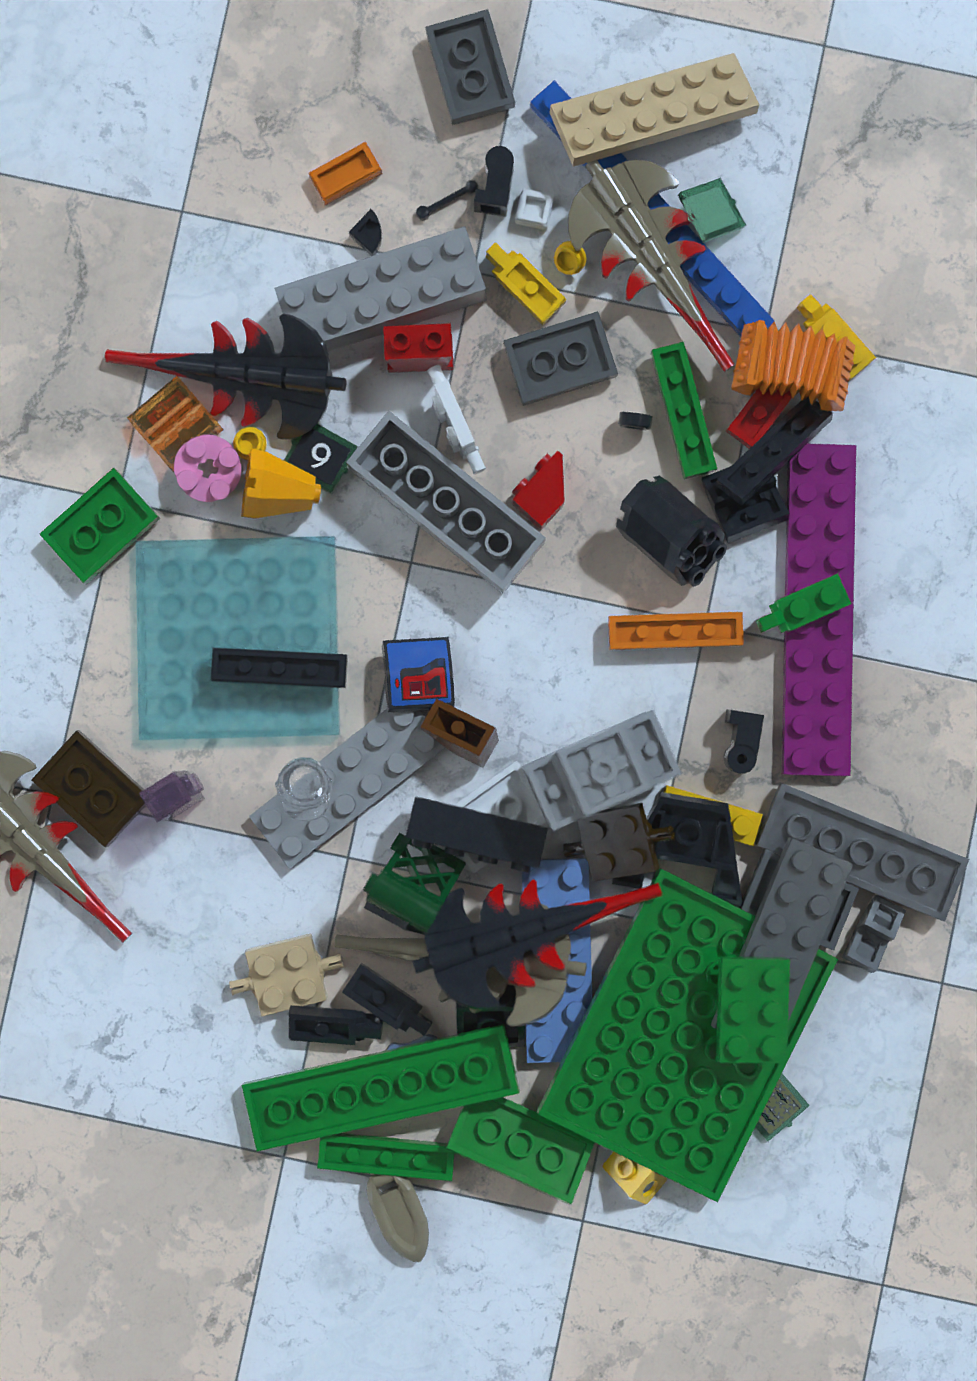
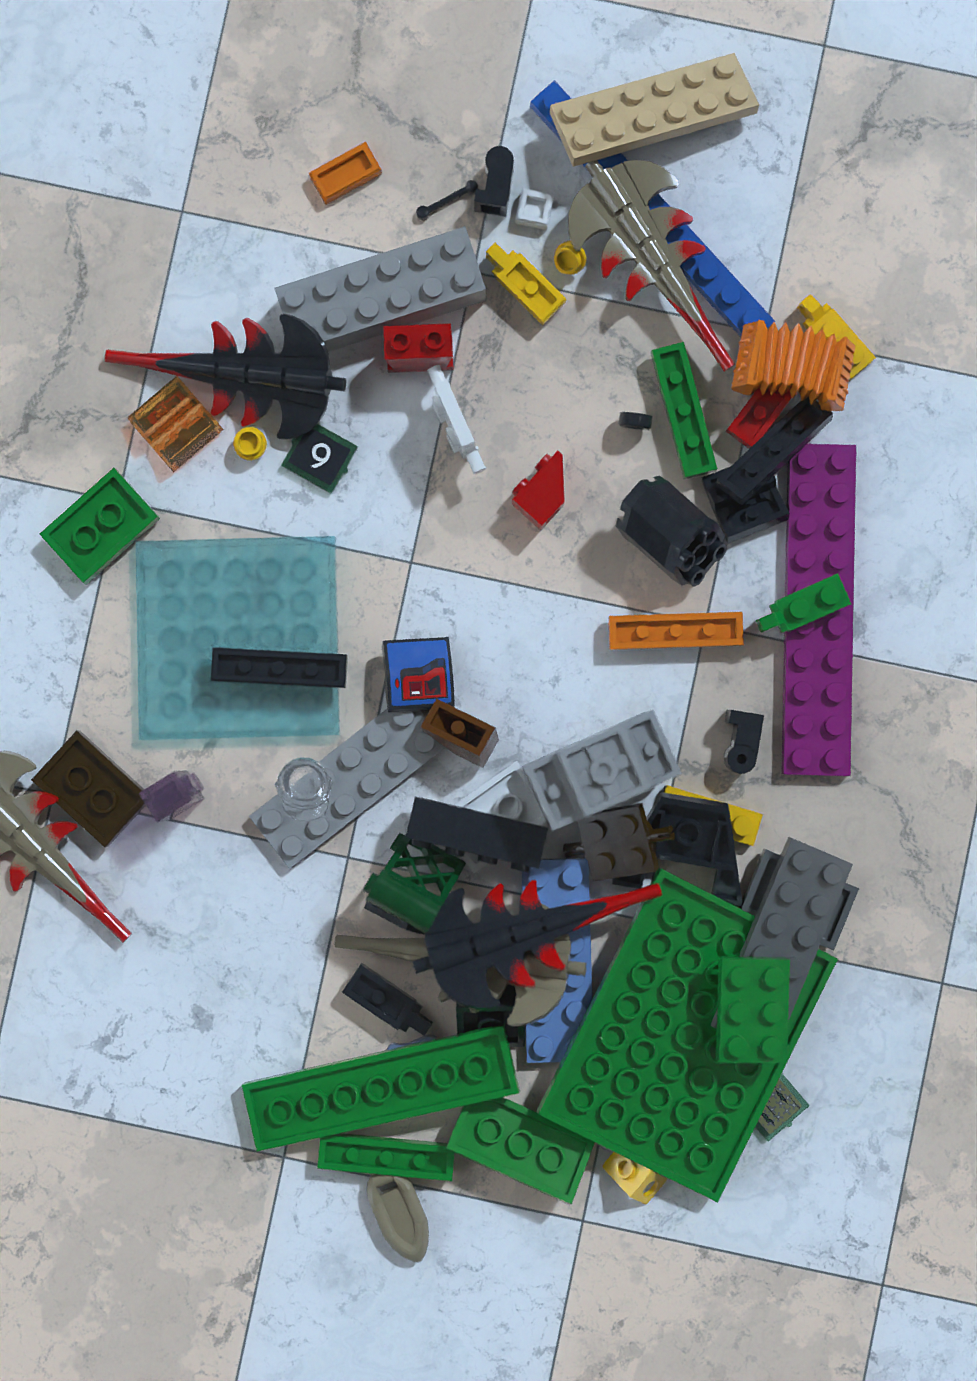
(224, 458): bright pink plate -> none
(276, 487): light orange cone -> none
(286, 974): tan plate -> none
(332, 1025): black hinge -> none
(368, 233): black tile -> none
(445, 502): light grey brick -> none
(470, 67): dark grey plate -> none
(560, 358): dark grey plate -> none
(711, 210): clear green piece -> none
(873, 932): dark grey slope -> none
(881, 856): flat silver plate -> none

